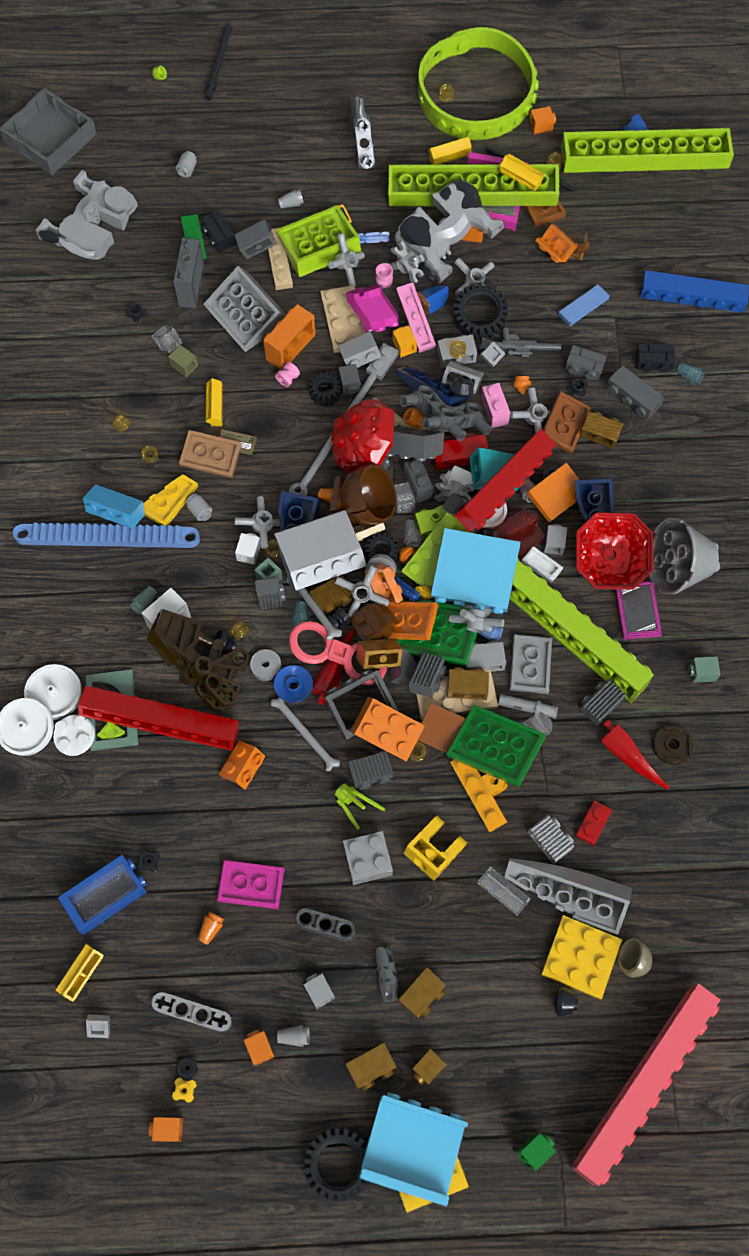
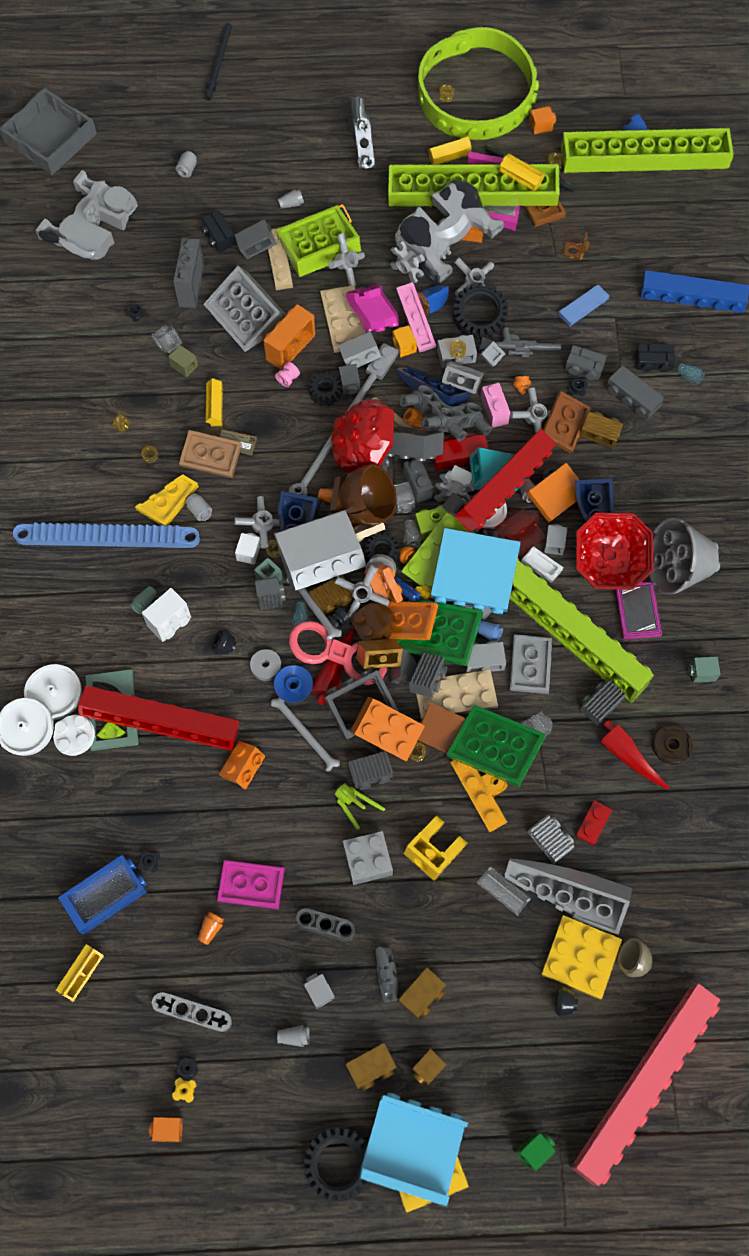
(98, 1026): light grey plate -> none
(114, 506): dark azure brick -> none
(159, 70): lime hinge -> none
(174, 640): dark brown piece -> none
(192, 230): green tile -> none
(239, 630): clear yellow bush -> none
(258, 1047): orange brick -> none
(374, 237): axle -> none
(384, 275): bright pink wheel -> none
(462, 387): black cone -> none
(468, 684): pearl gold brick -> none
(476, 620): light grey bar -> none
(528, 706): light grey pin -> none
(556, 244): orange bracket -> none

